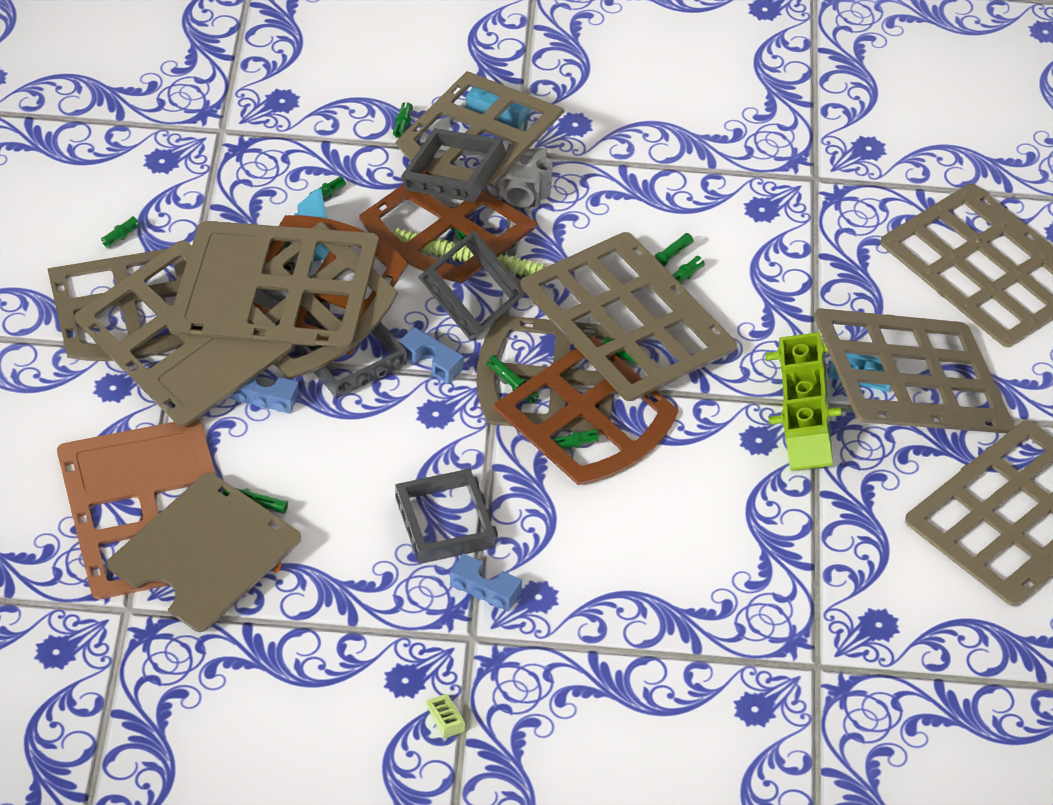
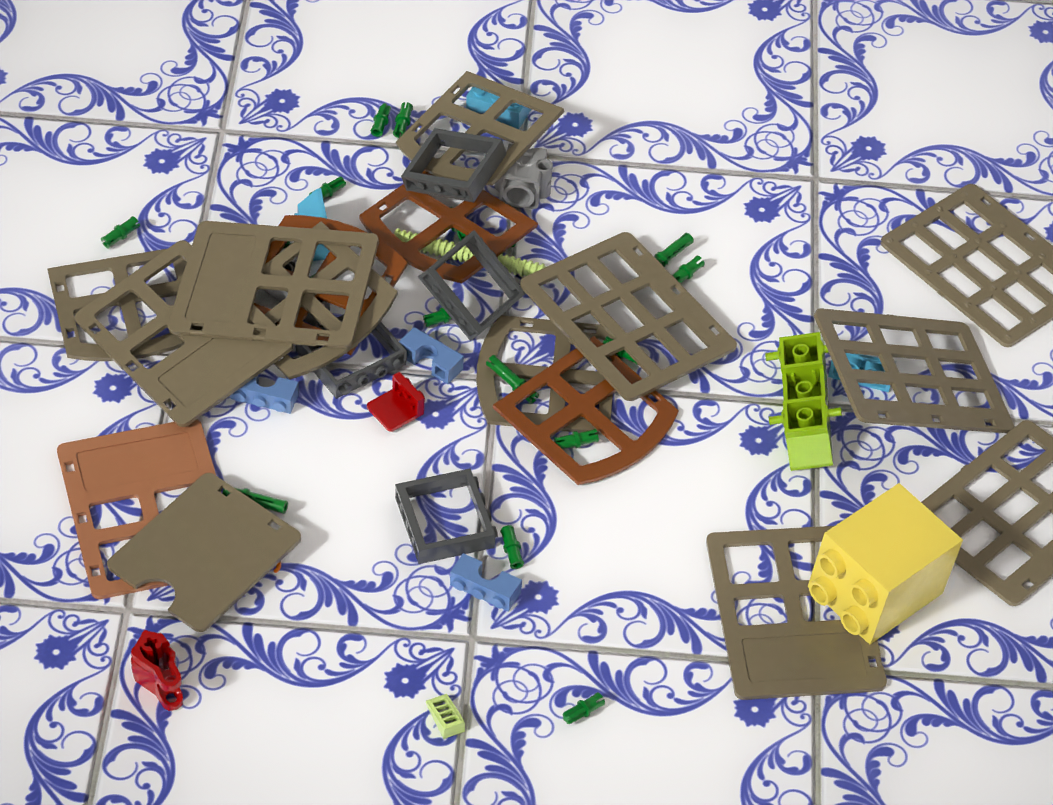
(149, 660): none -> red piece
(380, 120): none -> green axle
(398, 405): none -> red bracket
(436, 318): none -> green pin
(512, 547): none -> green pin
(583, 708): none -> green axle
(794, 655): none -> dark tan door
(883, 563): none -> light yellow brick

